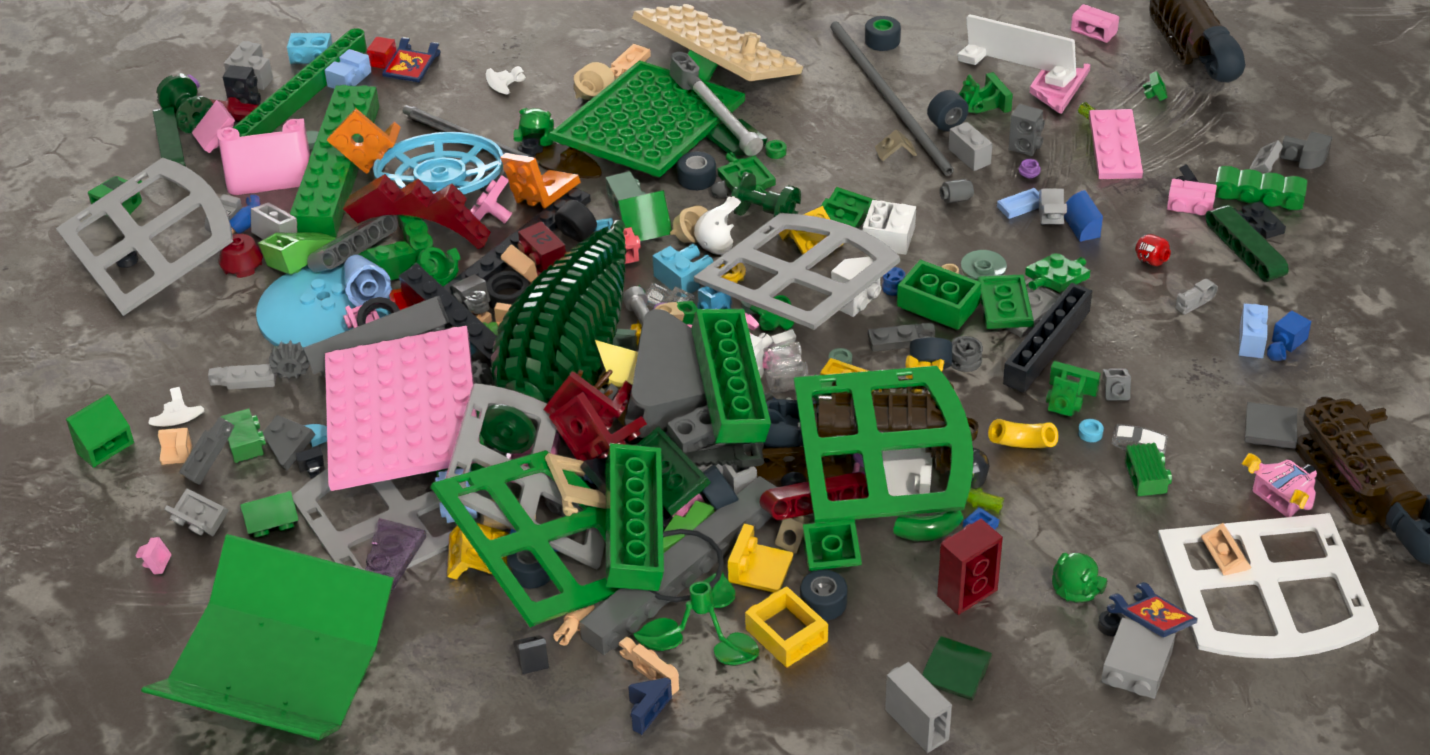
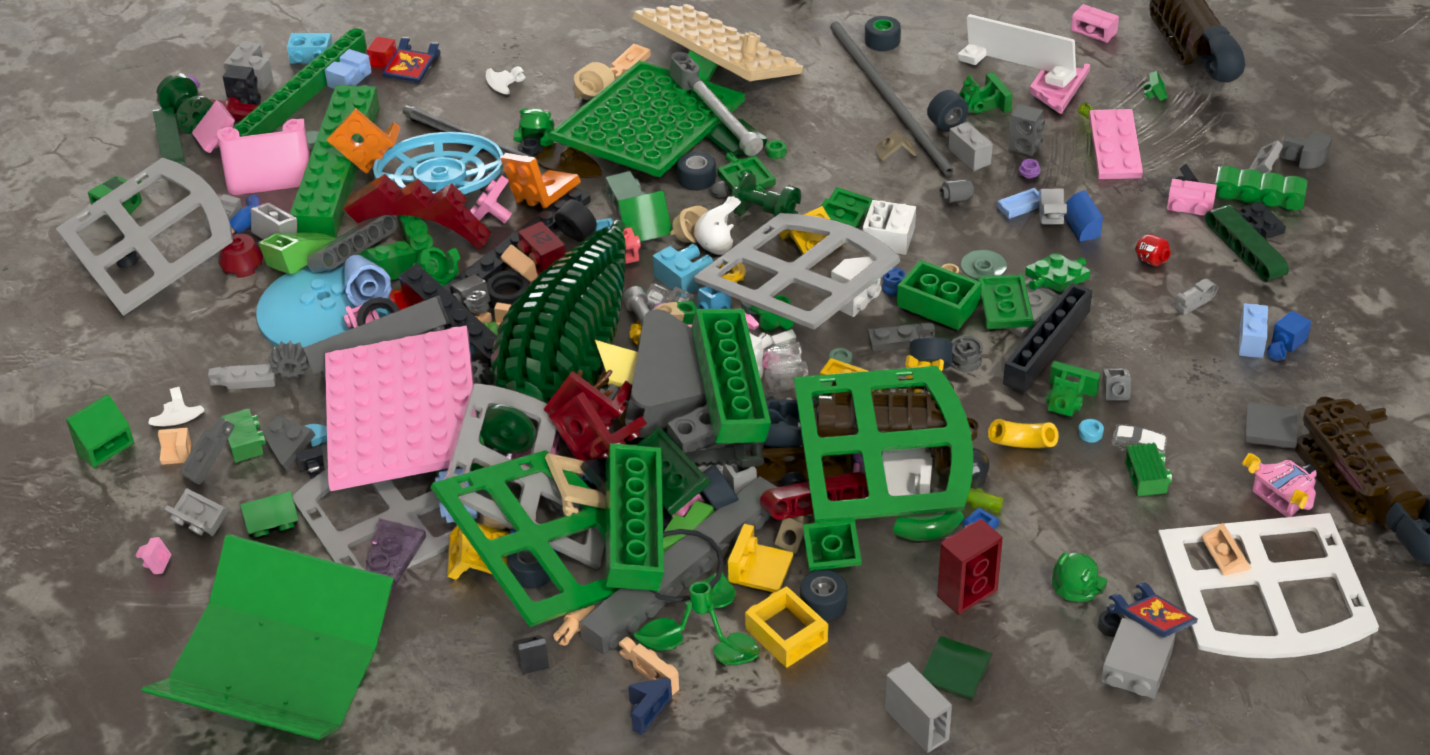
(626, 339): sand green tile -> none

